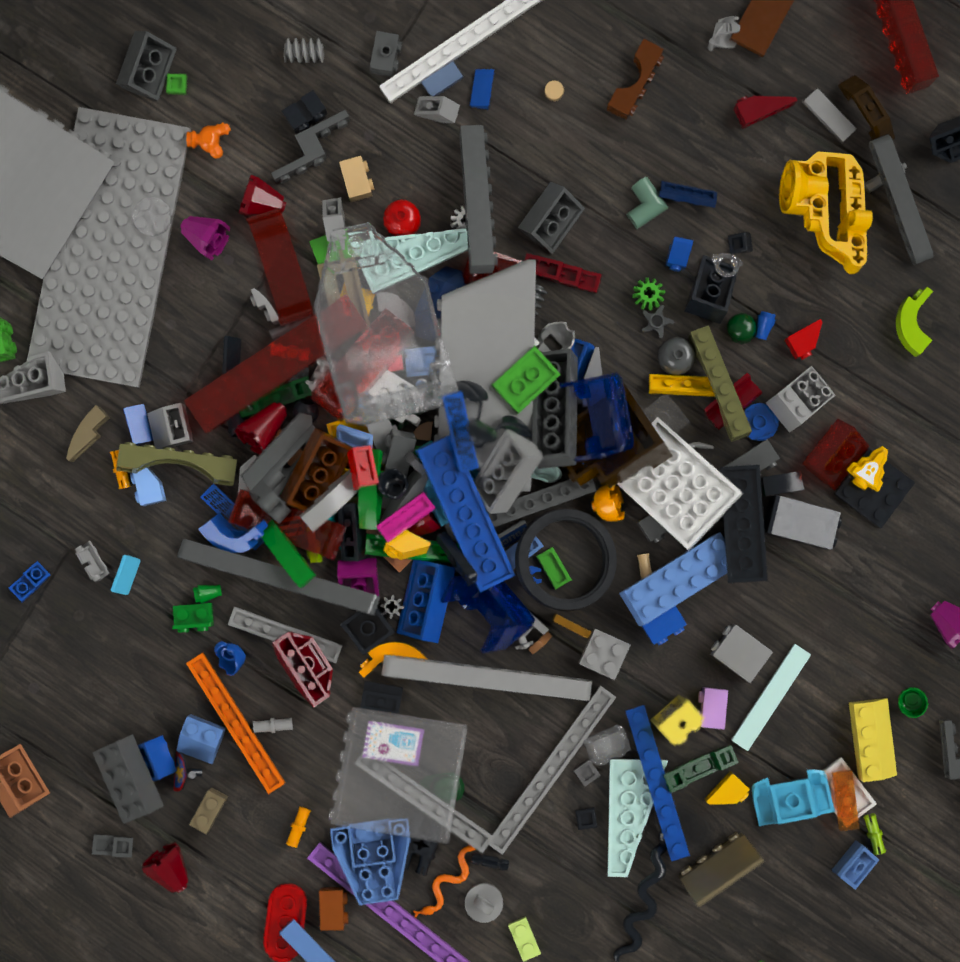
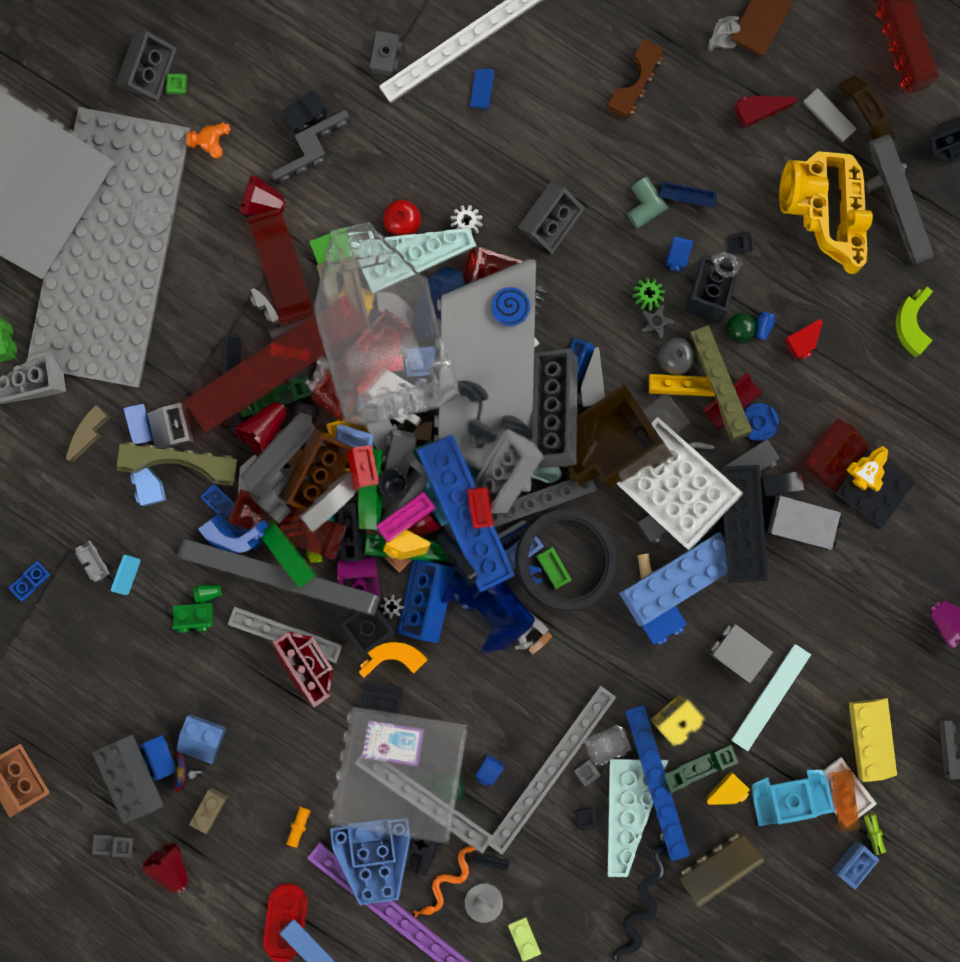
(122, 477): light orange pin -> none
(206, 234): magenta cone -> none
(230, 657): blue hair -> none
(235, 723): orange plate -> none
(272, 725): light grey pin -> none
(303, 50): light grey piece -> none
(332, 215): light grey hinge -> none
(332, 908): dark orange brick -> none
(355, 178): tan brick -> none
(437, 109): light grey slope -> none
(442, 79): sand blue tile -> none
(457, 423): blue tile -> none
(476, 199): dark grey brick -> none
(480, 507): none -> red tile
(486, 677): light grey beam -> none
(489, 770): none -> blue slope
(510, 306): none -> blue tile
(526, 379): bright green tile -> none
(554, 90): tan tile -> none
(559, 332): light grey helmet -> none
(566, 274): dark red slope -> none
(570, 625): pearl gold tile -> none
(604, 654): light grey brick -> none
(607, 415): clear blue windscreen -> none
(608, 503): light orange cylinder -> none
(713, 707): lavender brick -> none
(800, 399): light grey slope -> none
(912, 702): green hair -> none

